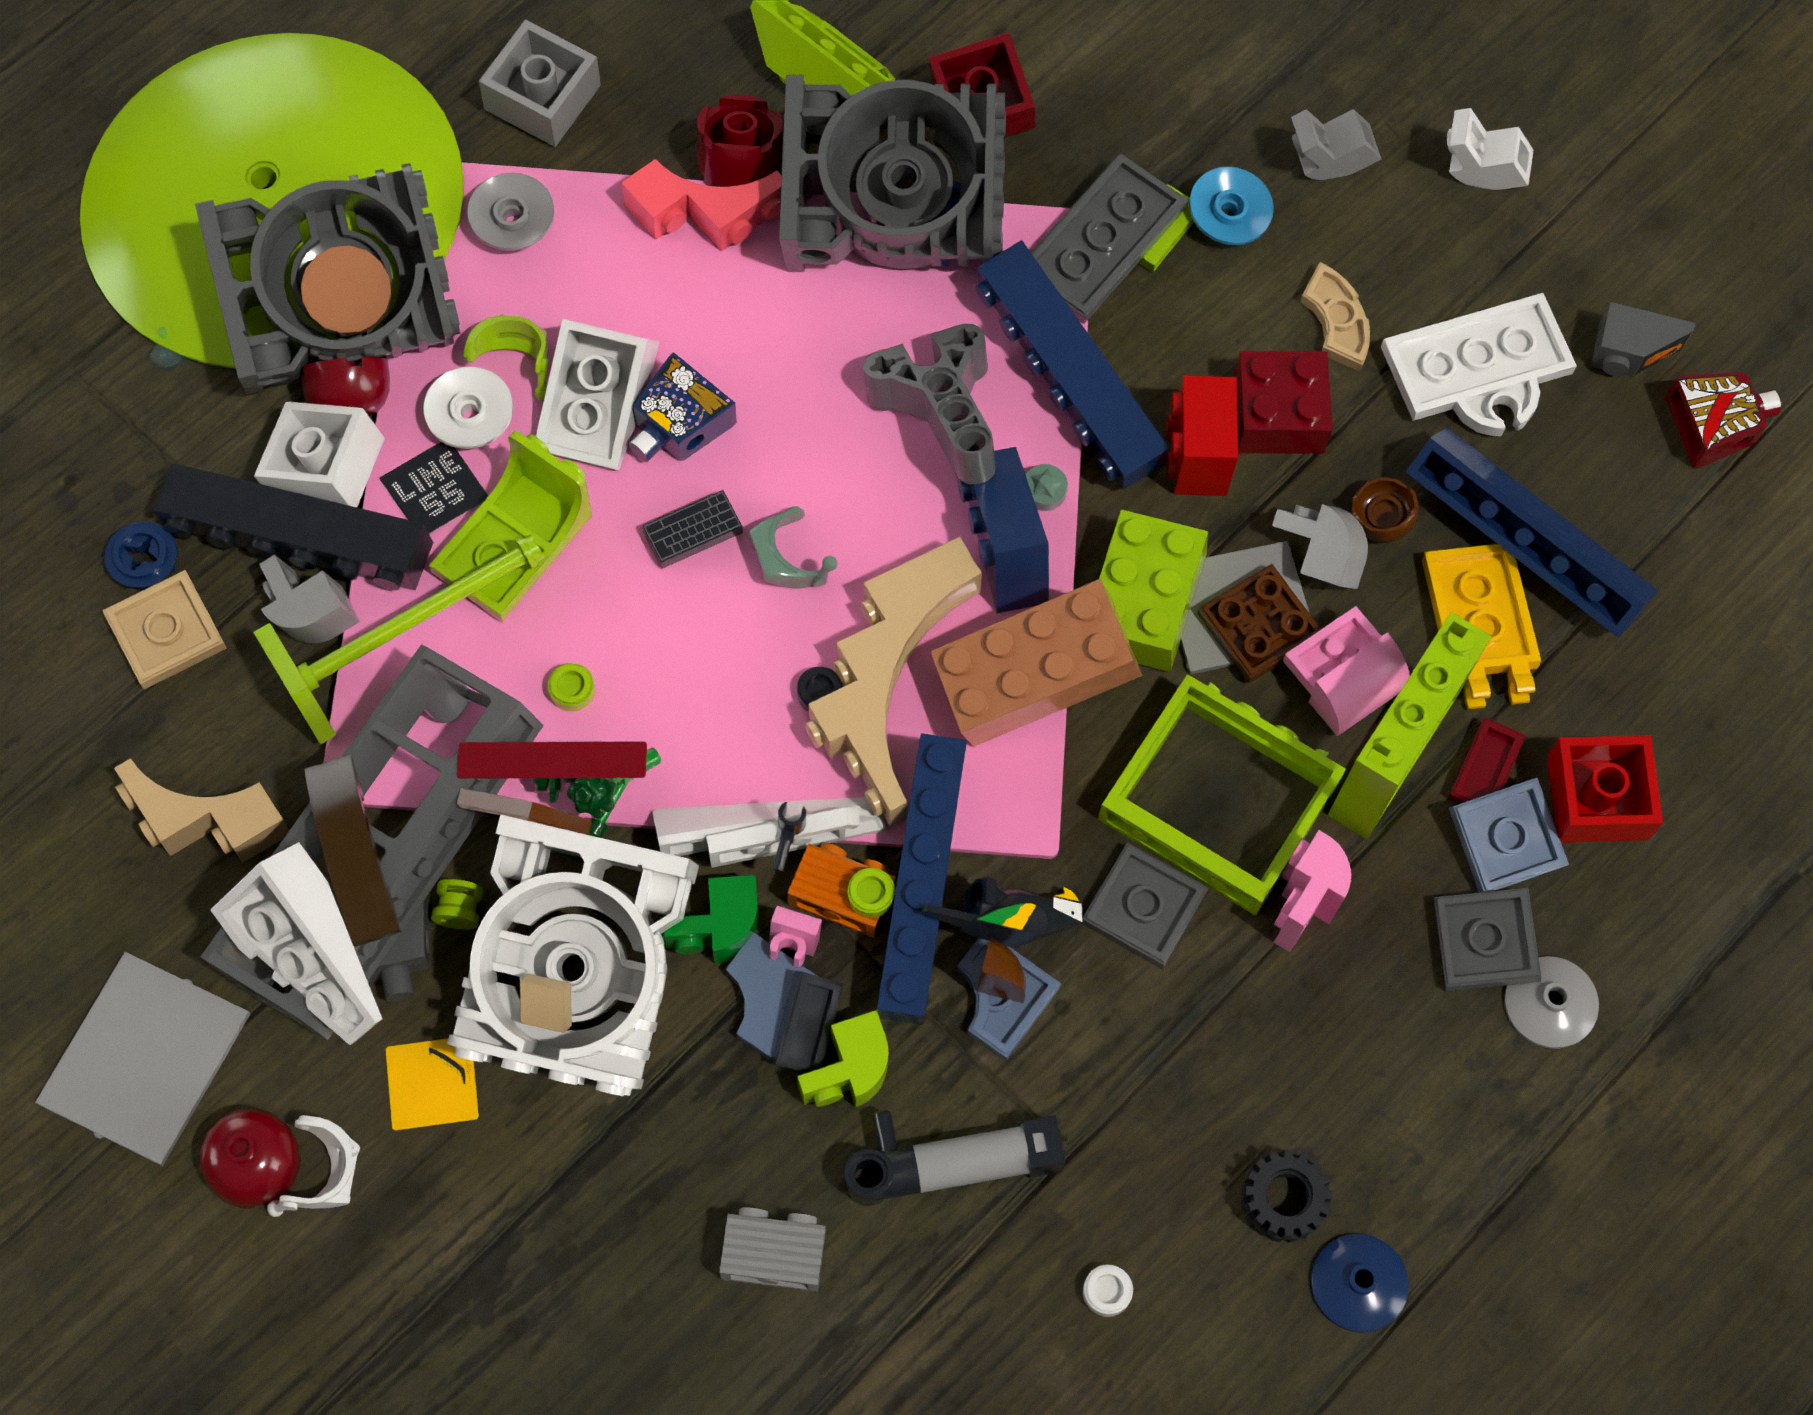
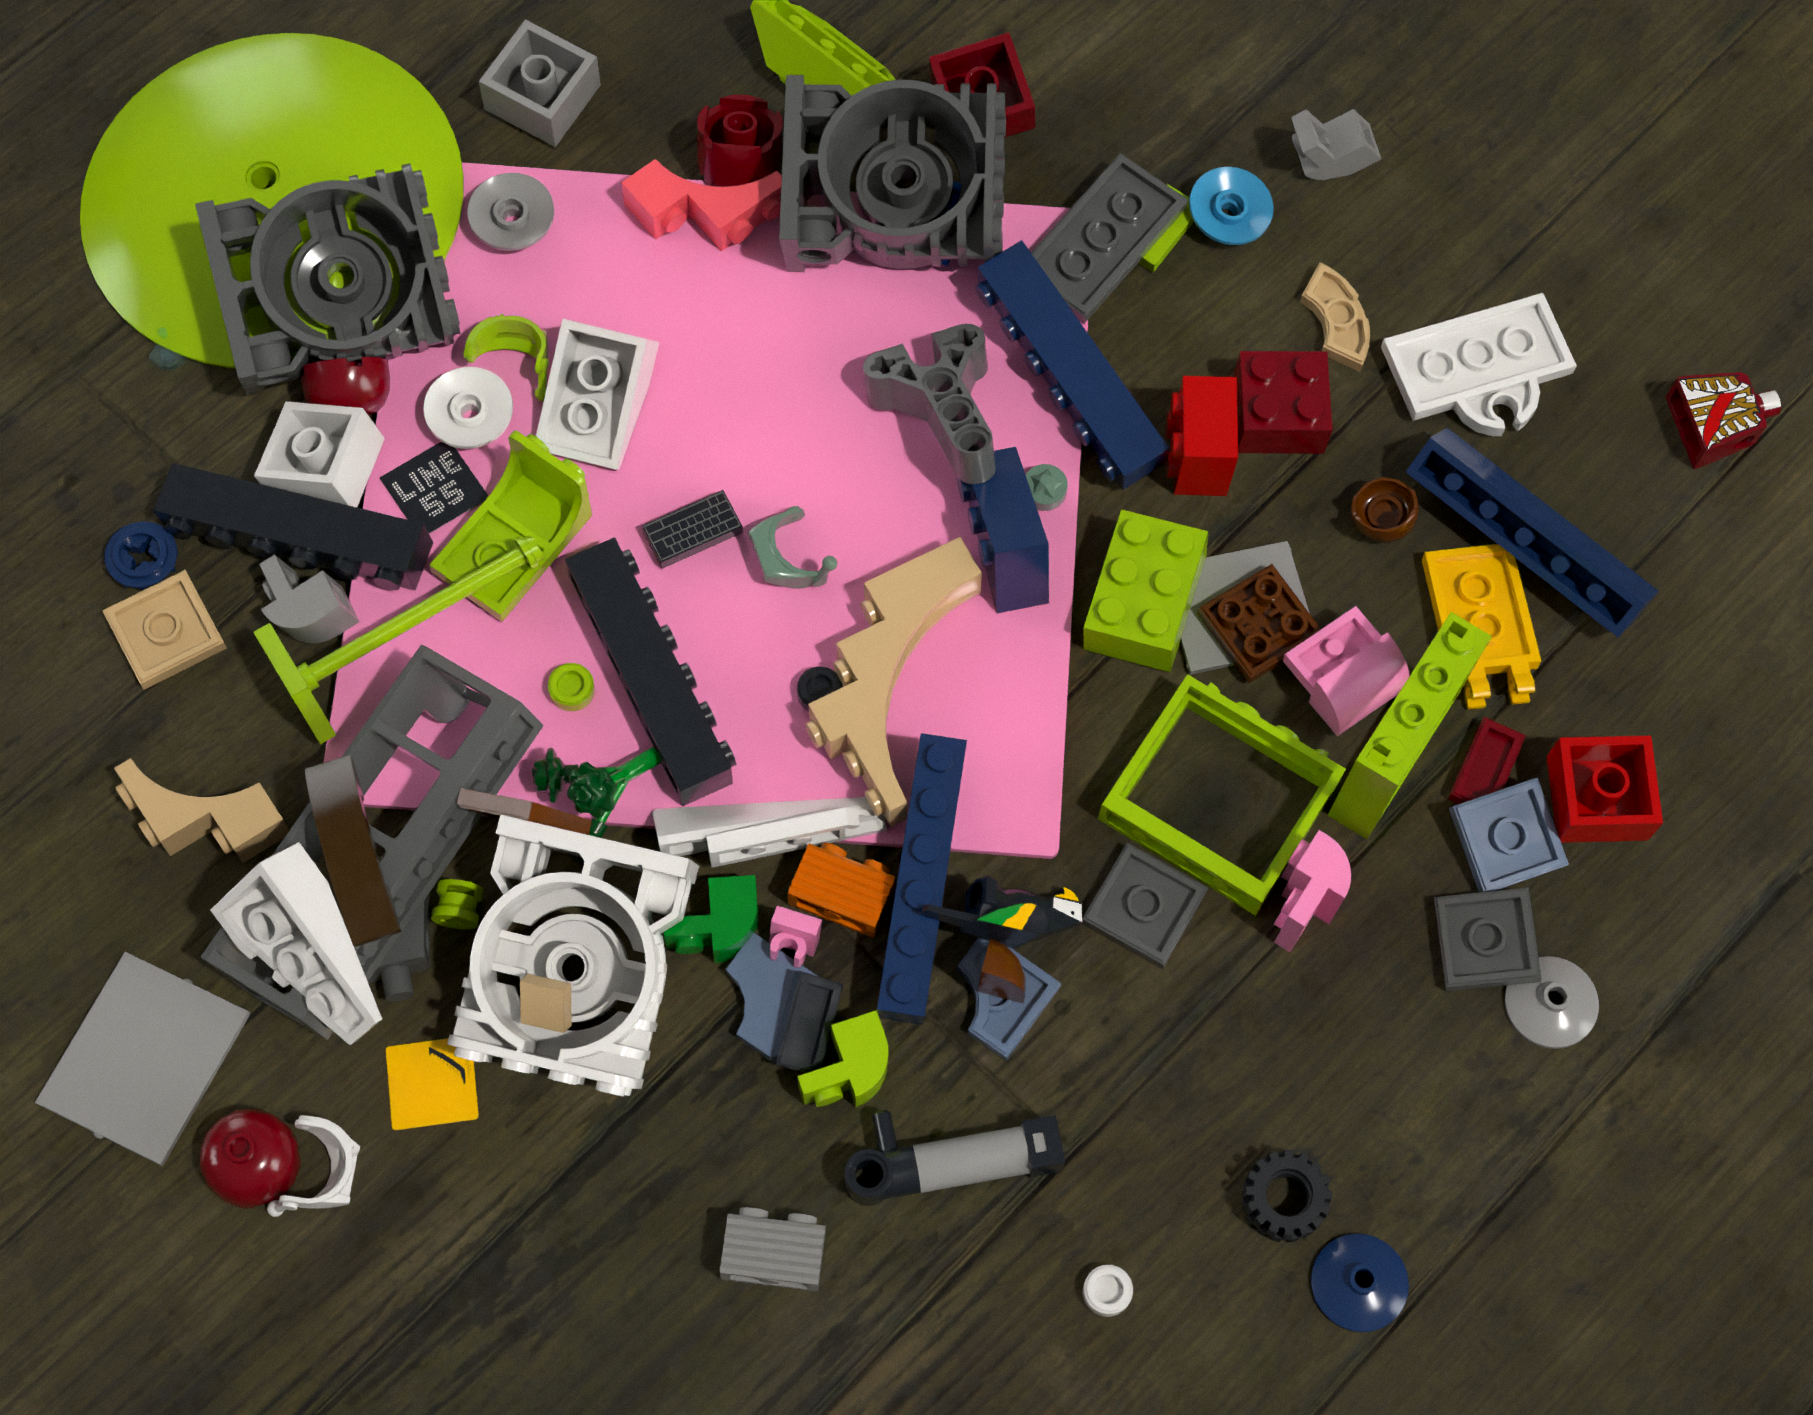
(346, 290): nougat tile -> none
(552, 760): dark red sticker -> none
(650, 671): none -> black brick
(679, 412): torso -> none
(788, 831): black hand -> none
(871, 892): lime tile -> none
(1036, 663): nougat brick -> none
(1336, 544): light grey brick -> none
(1488, 158): white brick -> none
(1637, 339): dark grey slope -> none

